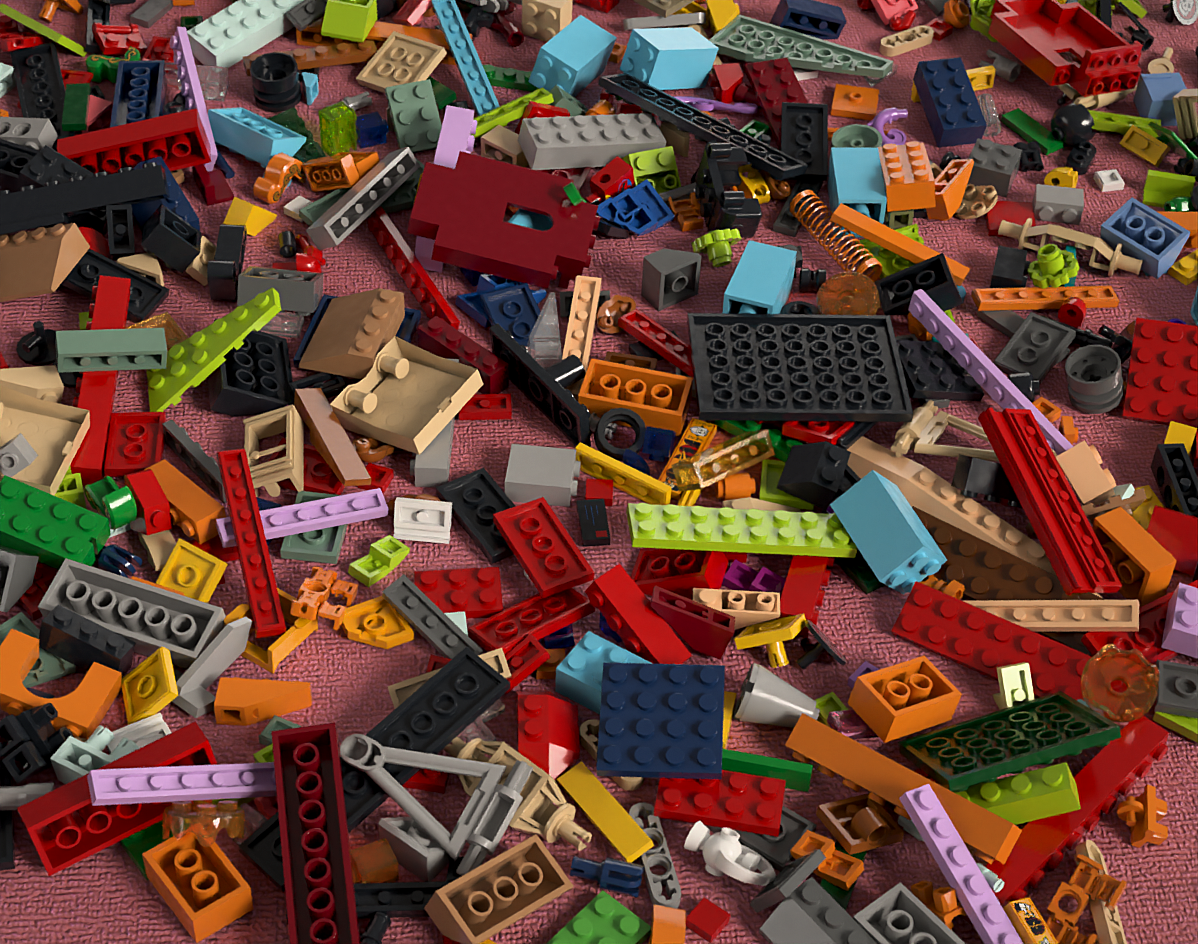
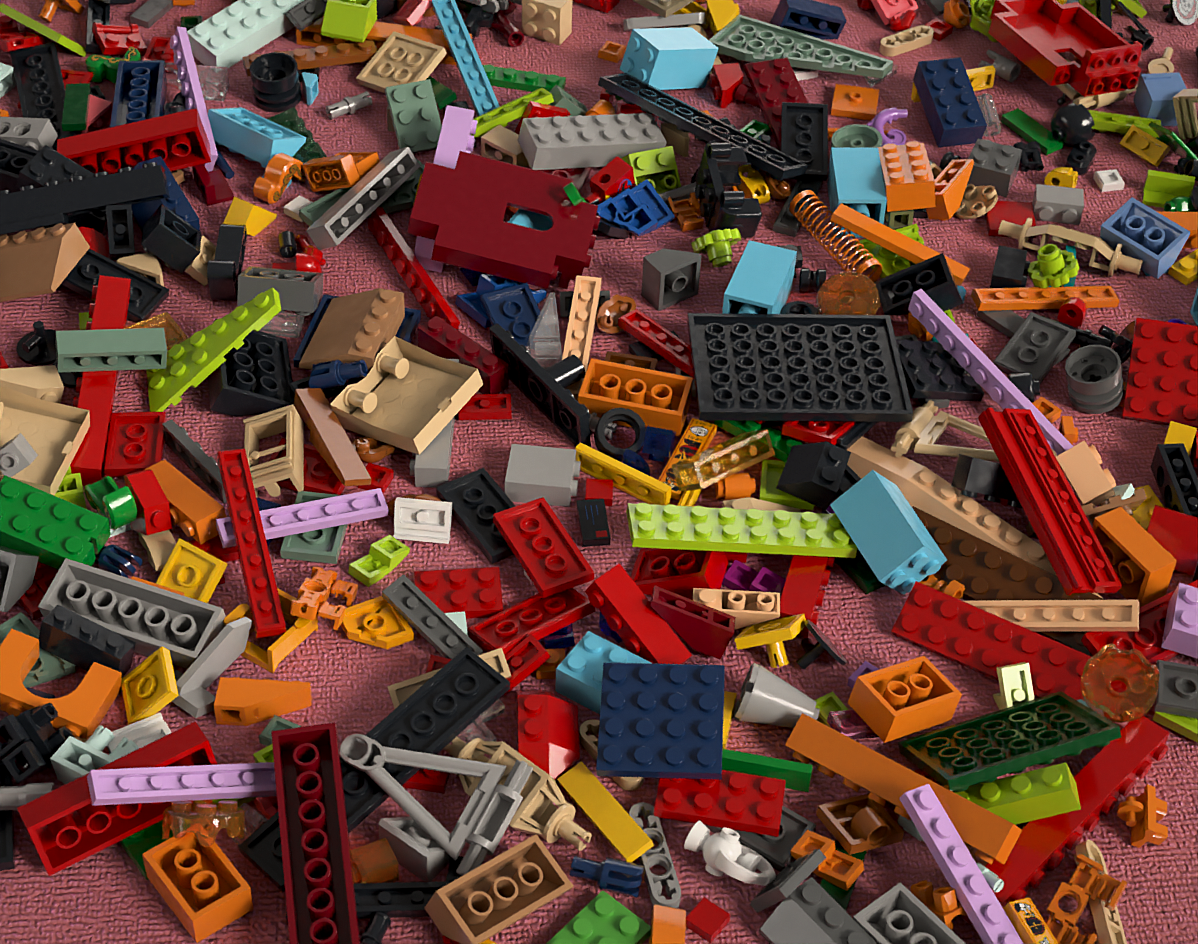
(335, 373): none -> dark blue arm
(338, 128): clear neon green hinge -> none
(371, 130): clear blue brick -> none
(573, 57): medium azure brick -> none
(708, 105): medium lavender plant -> none

